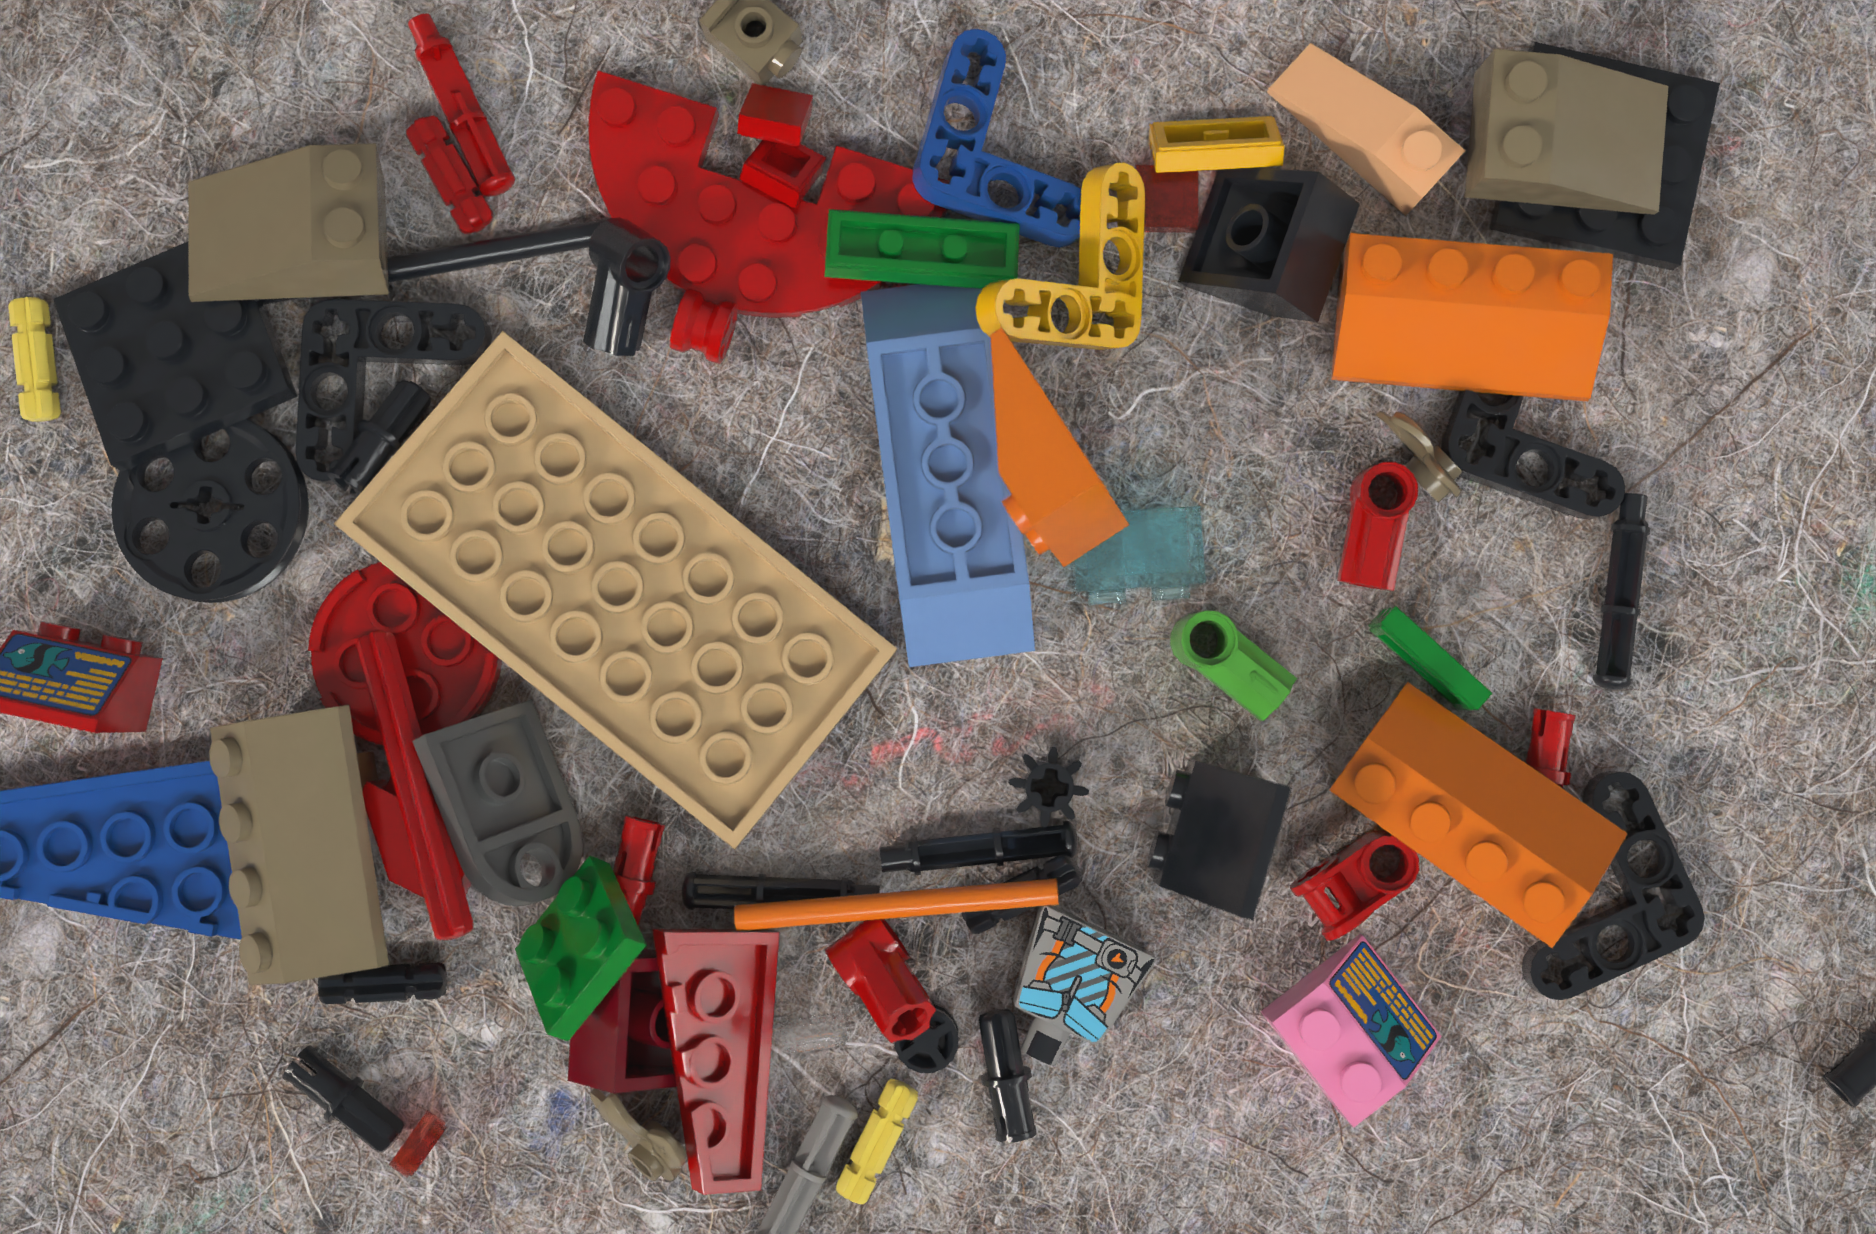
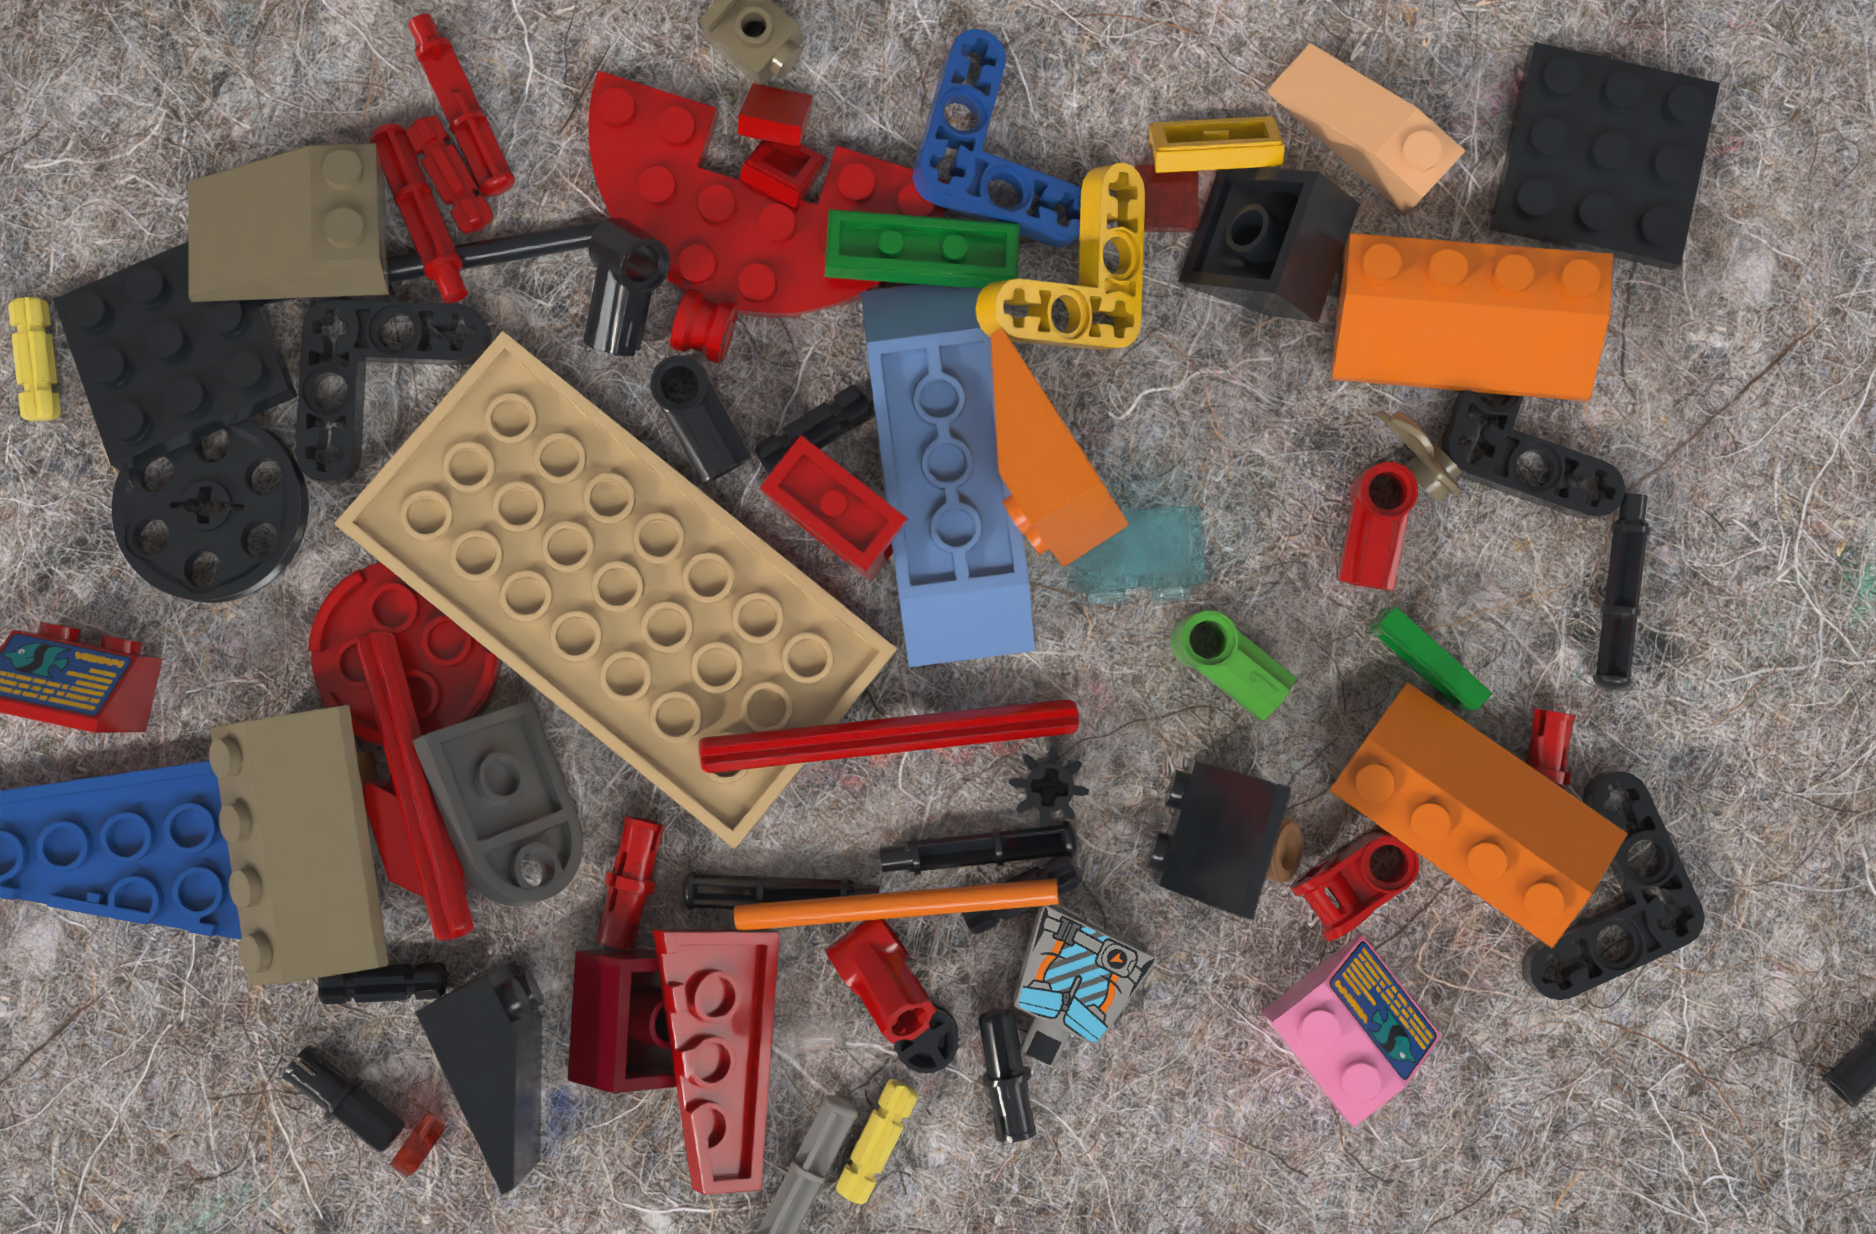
(380, 437): black axle -> none
(419, 211): none -> red piece
(492, 1059): none -> black slope
(579, 948): green plate -> none
(654, 1147): dark tan plate -> none
(701, 423): none -> black piece
(817, 426): none -> black axle
(834, 507): none -> red window
(887, 735): none -> red axle
(1286, 853): none -> medium nougat tile
(1565, 134): dark tan slope -> none

